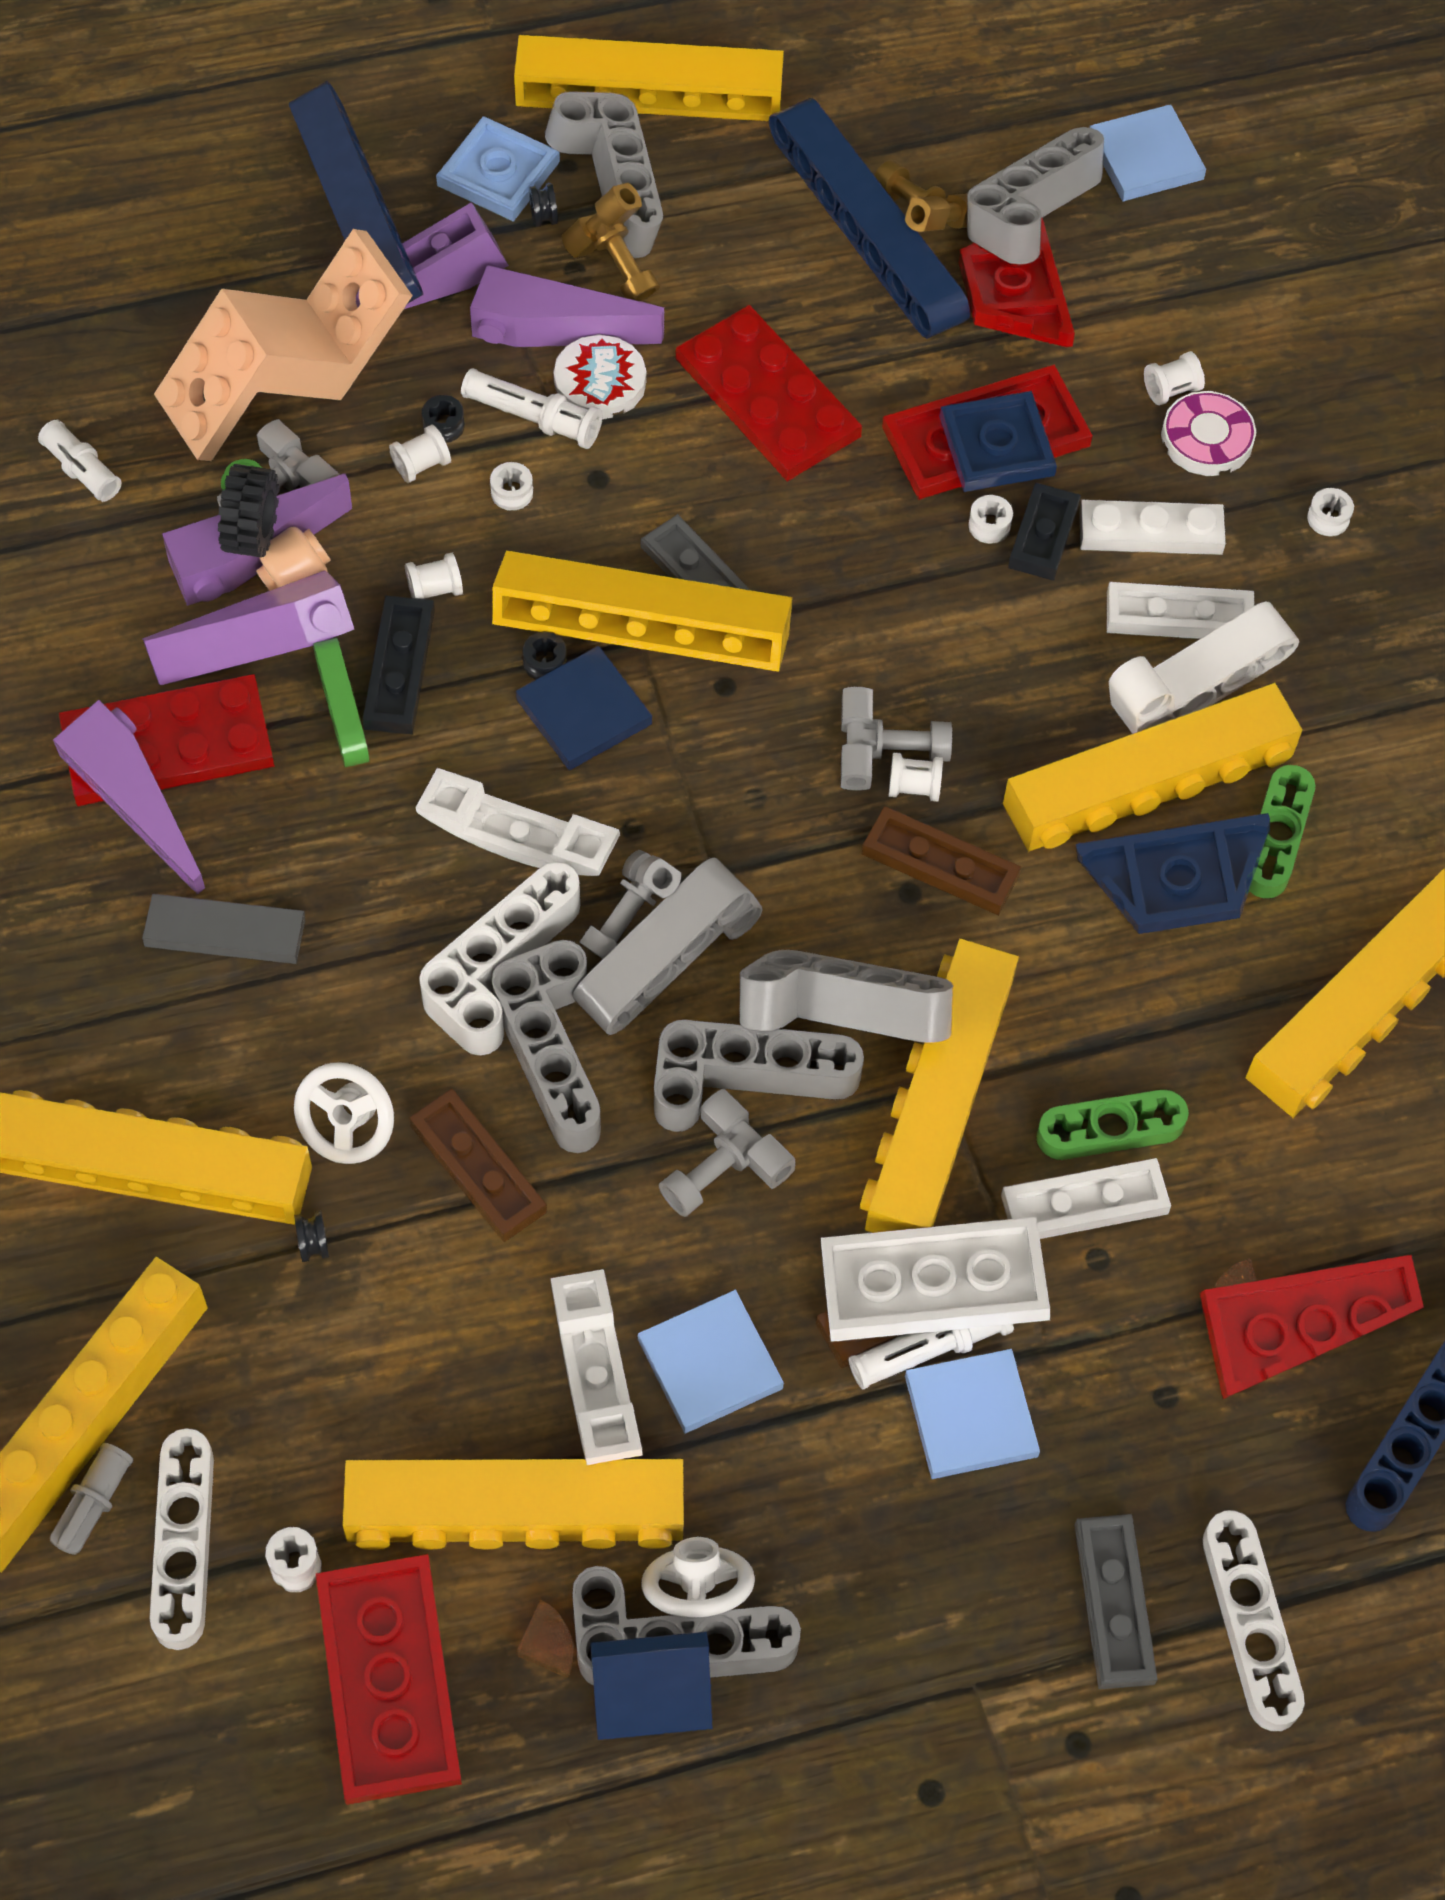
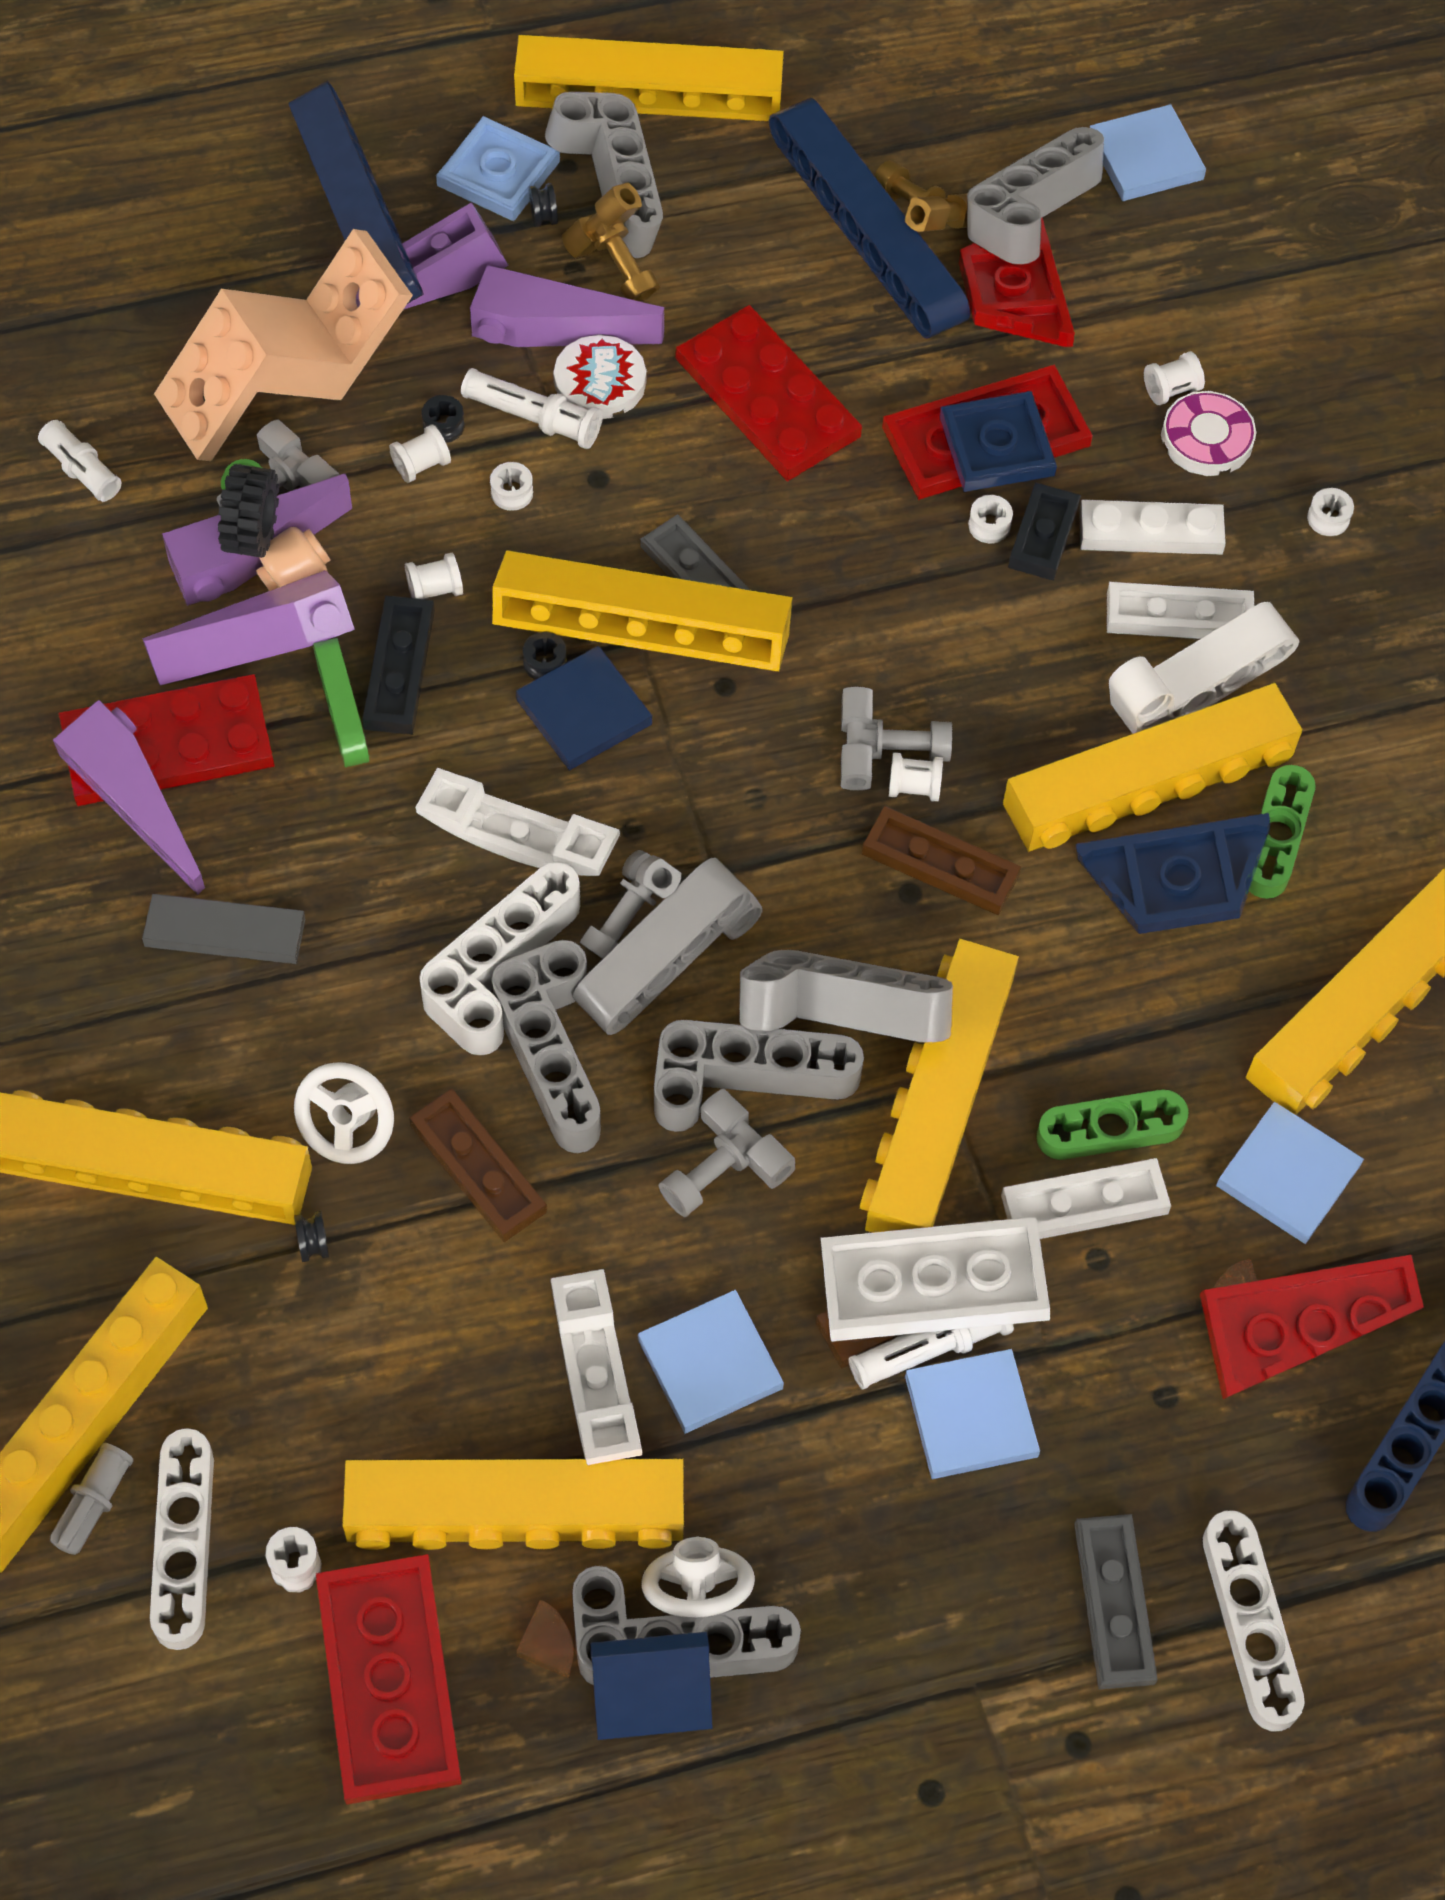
(1289, 1172): none -> light blue tile

